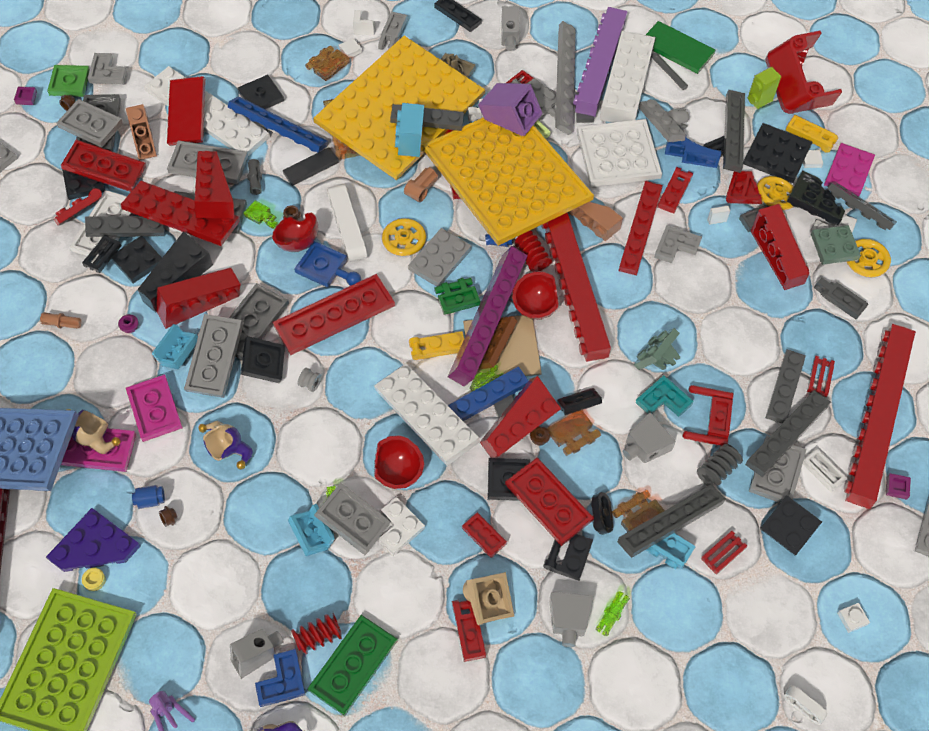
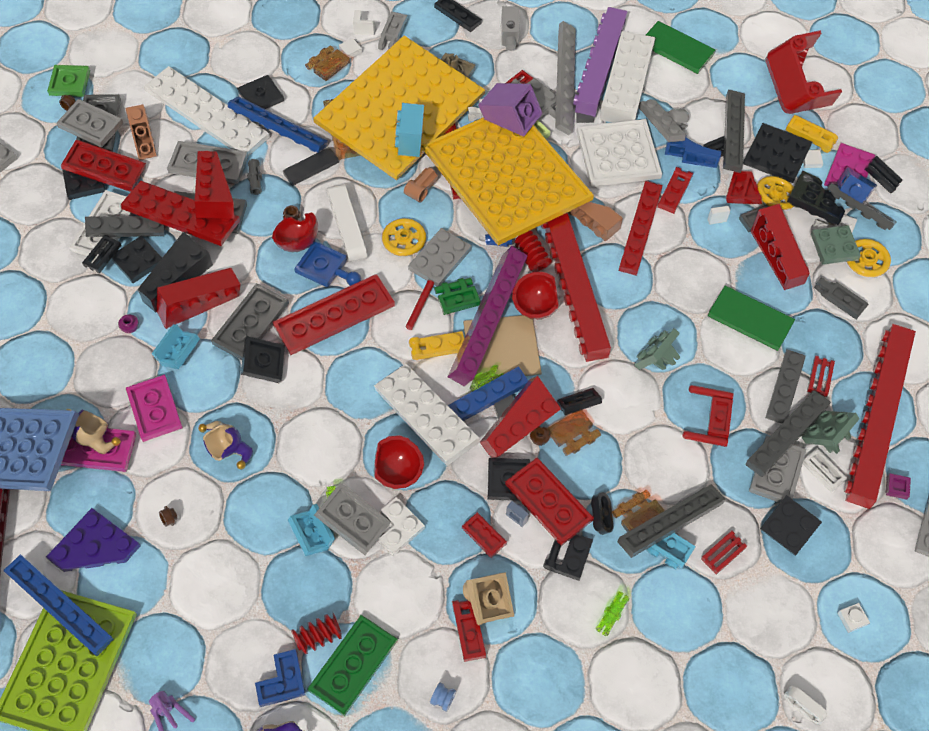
(25, 95): magenta plate -> none
(58, 605): none -> blue plate
(60, 320): nougat axle -> none
(78, 205): red plate -> none
(93, 579): light yellow tile -> none
(103, 73): light grey plate -> none
(148, 496): blue brick -> none
(186, 110): red tile -> none
(214, 356): light grey plate -> none
(253, 651): light grey torso -> none
(258, 212): clear neon green plate -> none
(309, 379): light grey wheel -> none
(419, 305): none -> red bar
(435, 118): dark grey plate -> none
(443, 697): none -> medium blue wheel
(498, 342): dark orange plate -> none
(517, 513): none -> sand blue plate
(570, 615): light grey torso -> none
(648, 440): light grey torso -> none
(664, 393): teal plate -> none
(676, 239): light grey plate -> none
(678, 80): dark grey bar -> none
(719, 465): dark grey piece -> none
(751, 318): none -> green tile
(764, 87): lime brick -> none
(831, 429): none -> sand green plate
(855, 185): none -> blue torso
(884, 173): none -> black tile

